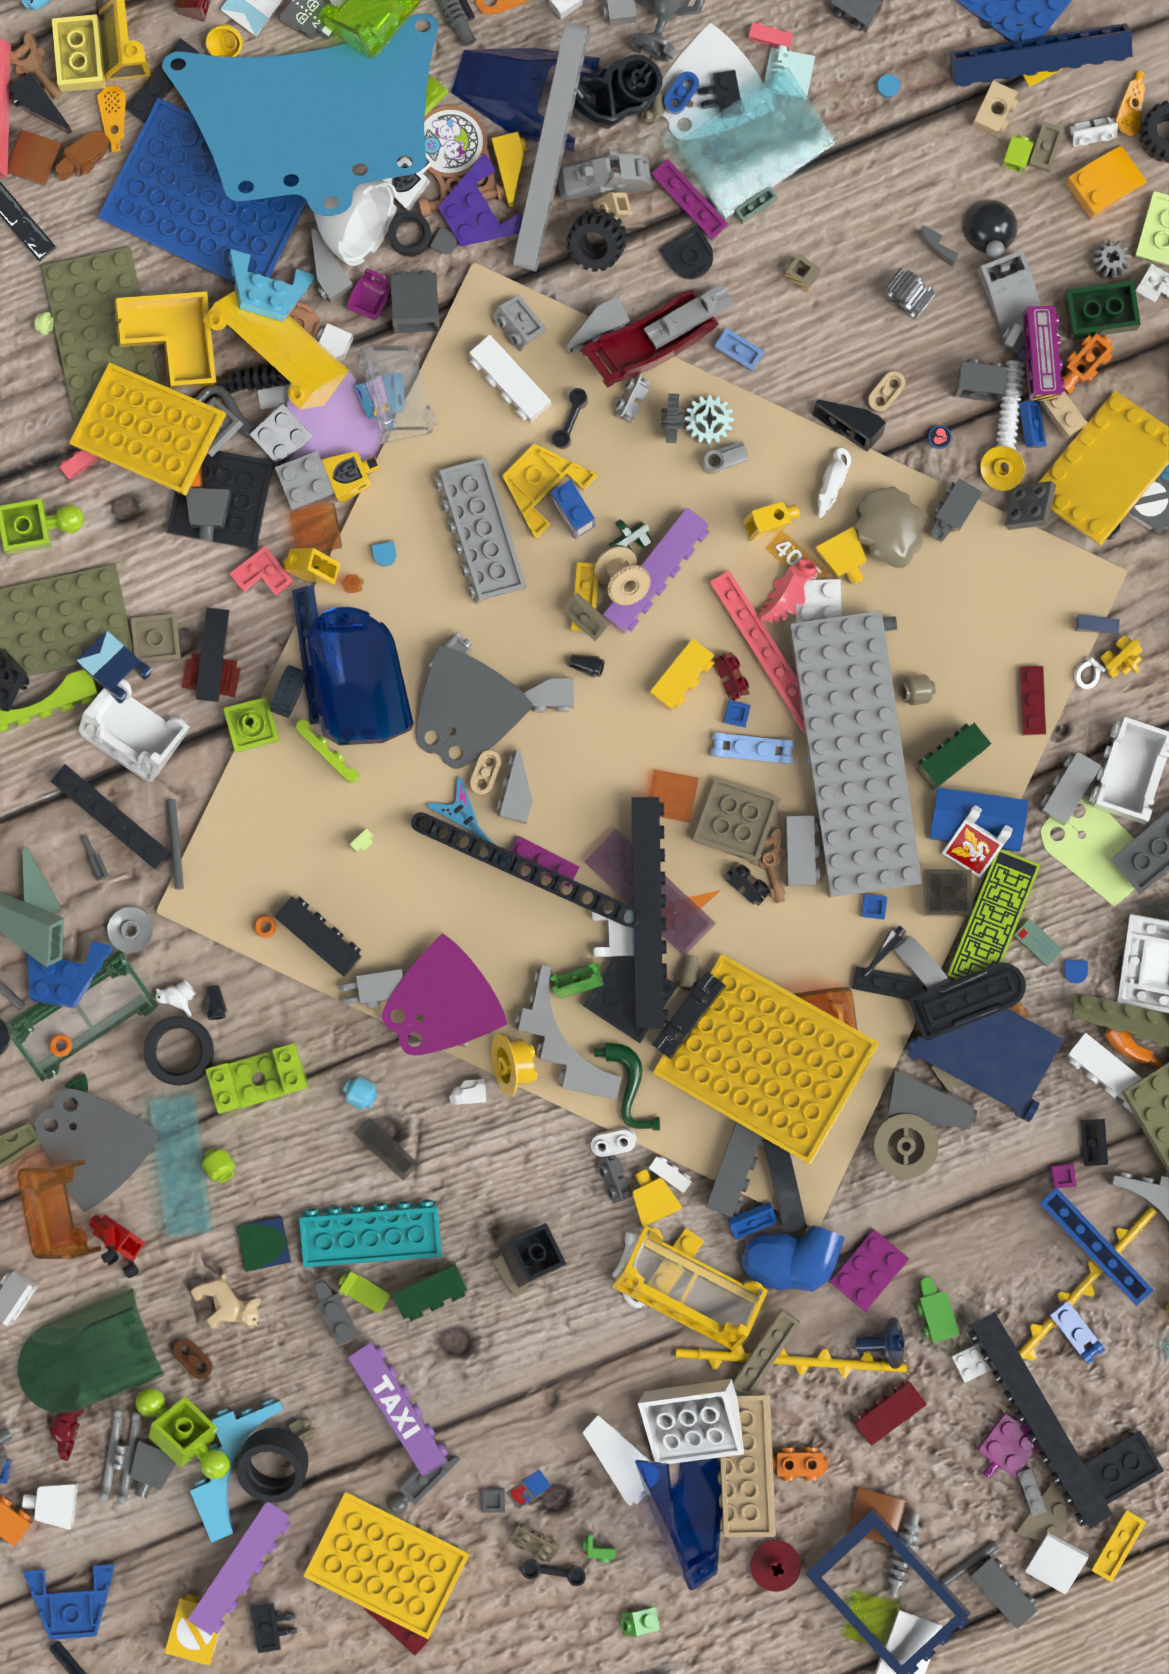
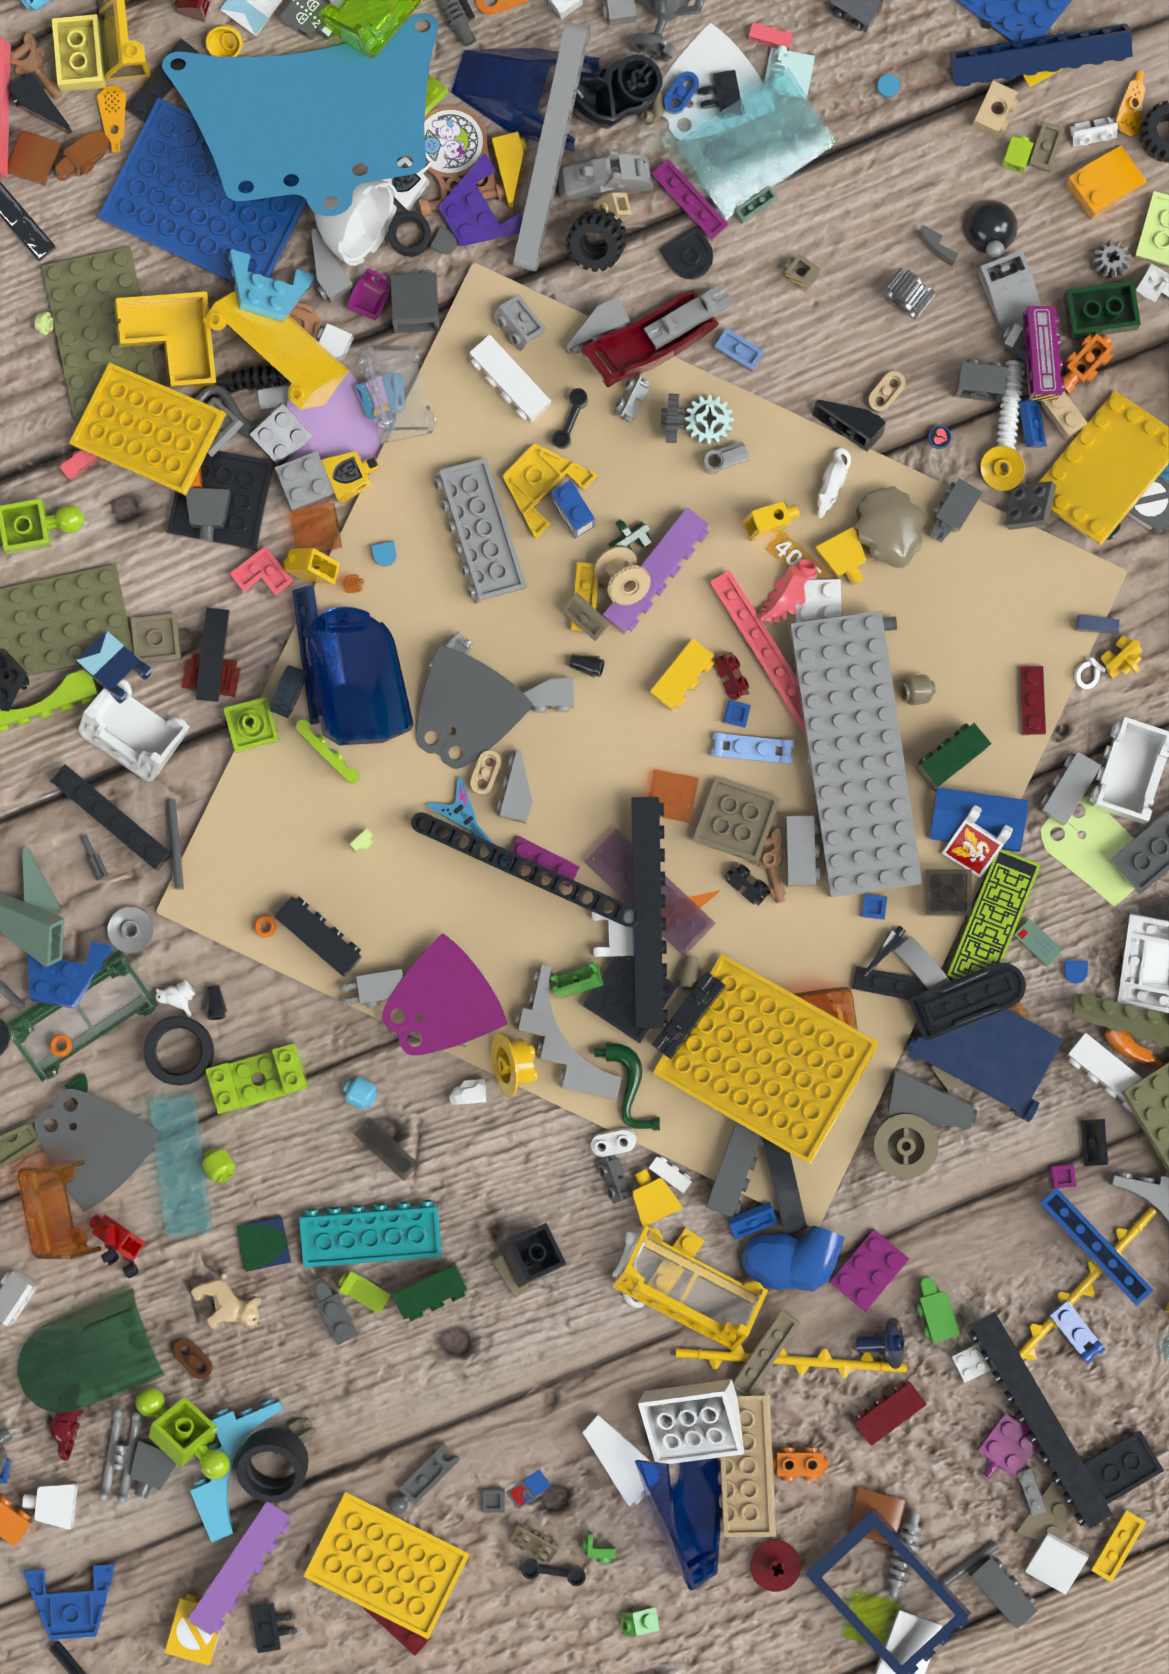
(398, 1409): medium lavender brick -> none

